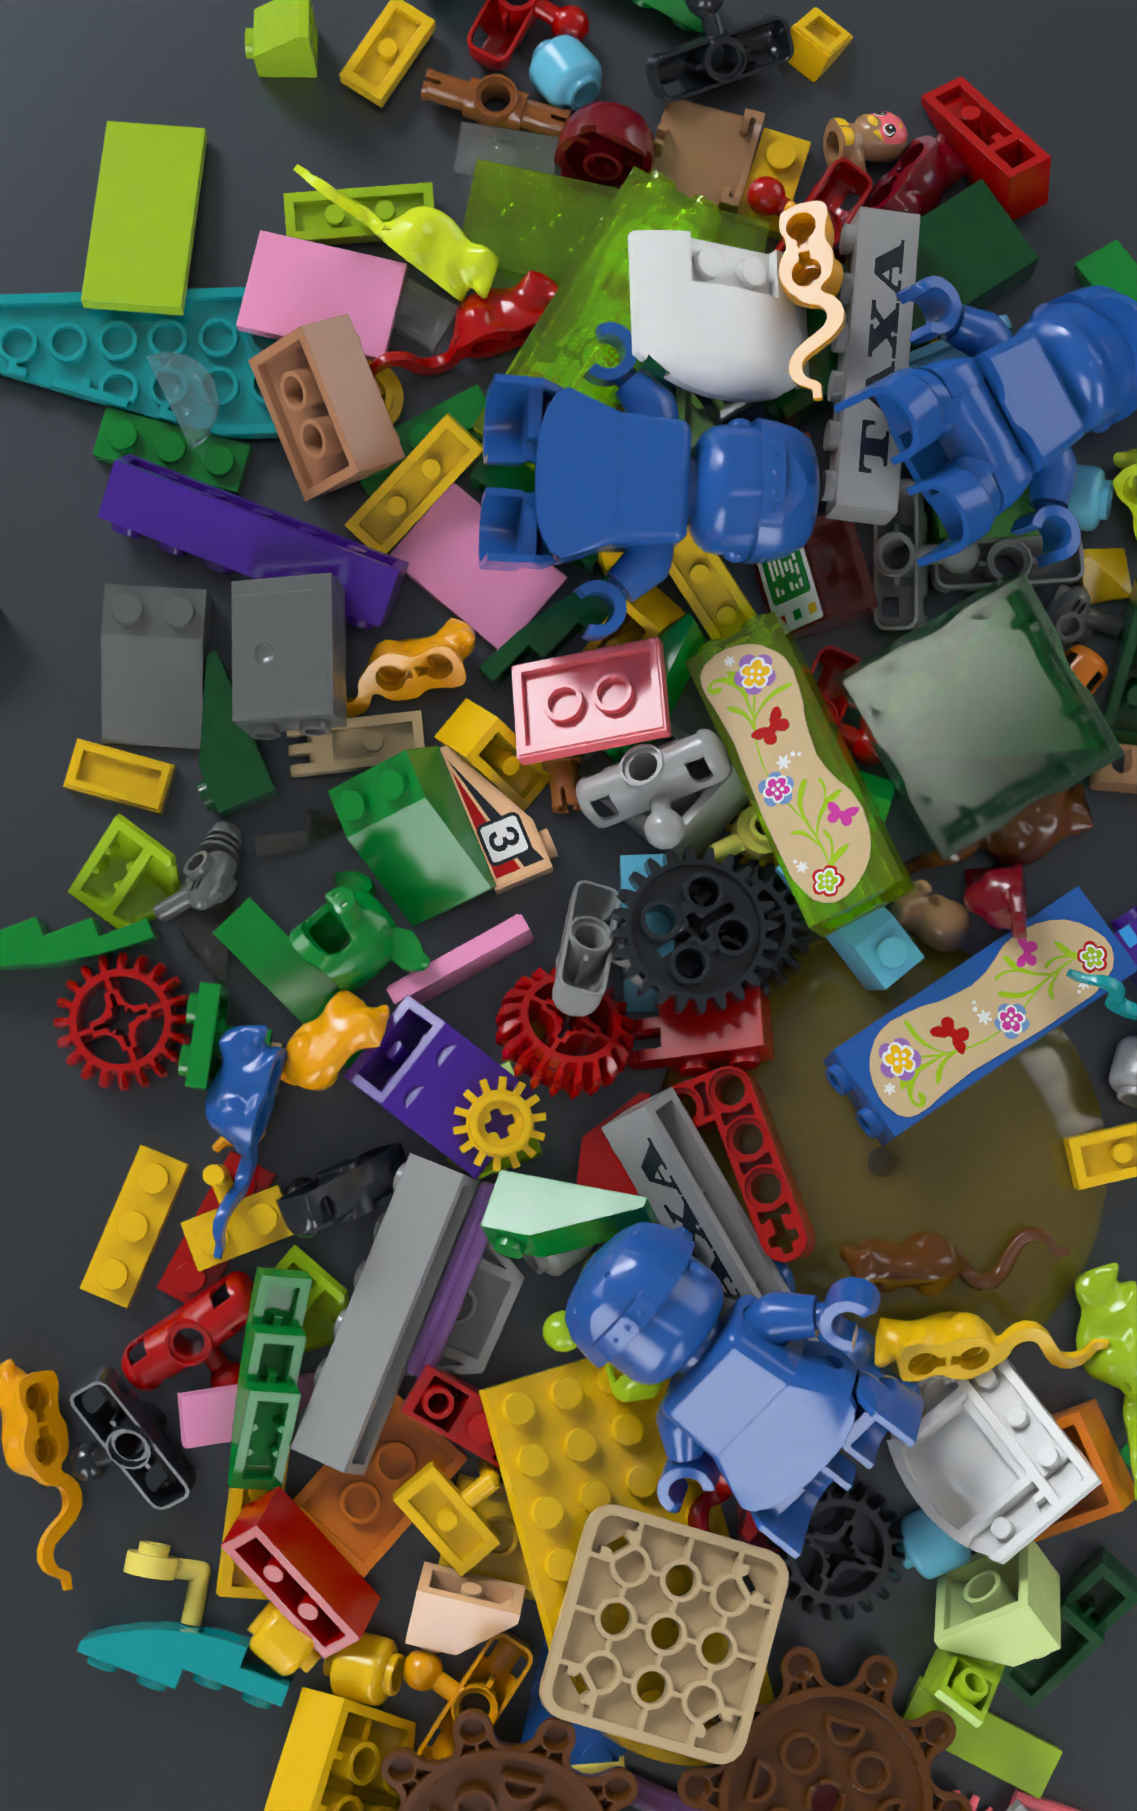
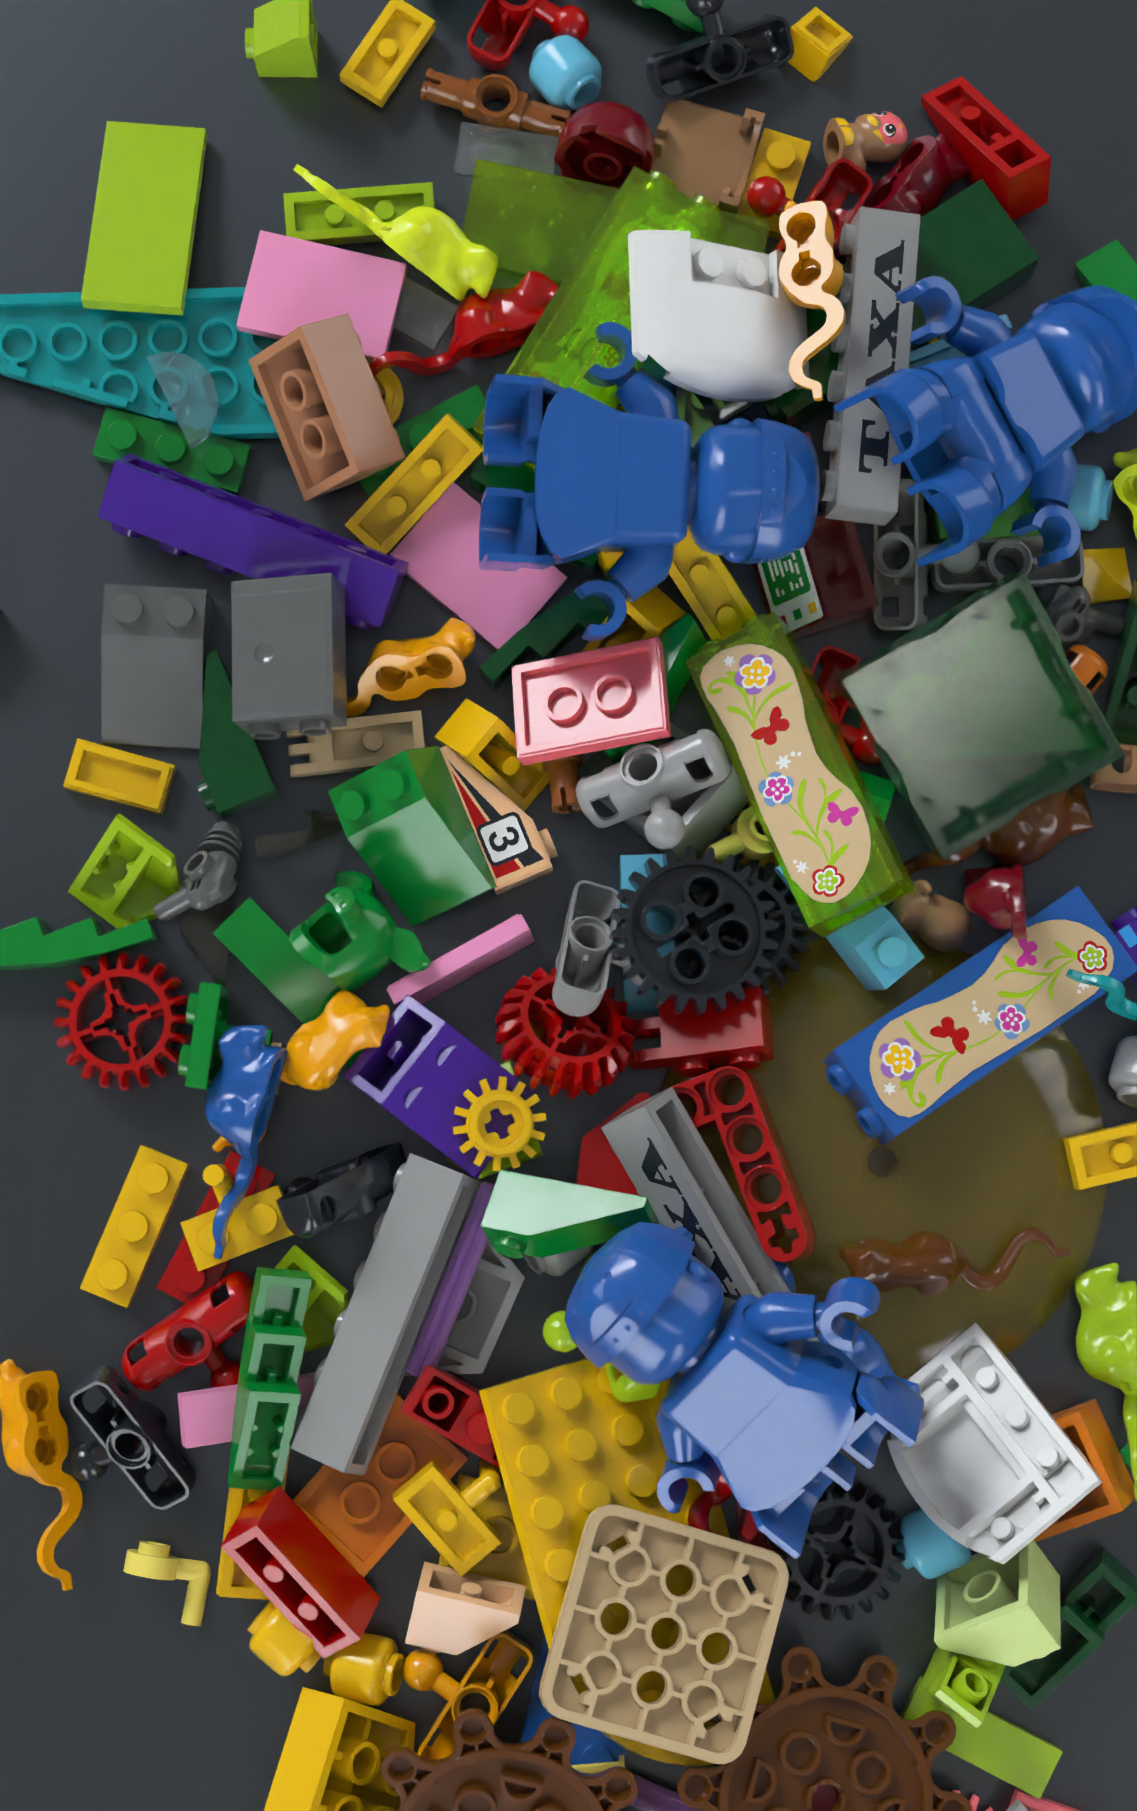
(167, 1649): teal slope -> none
(963, 1345): yellow animal -> none

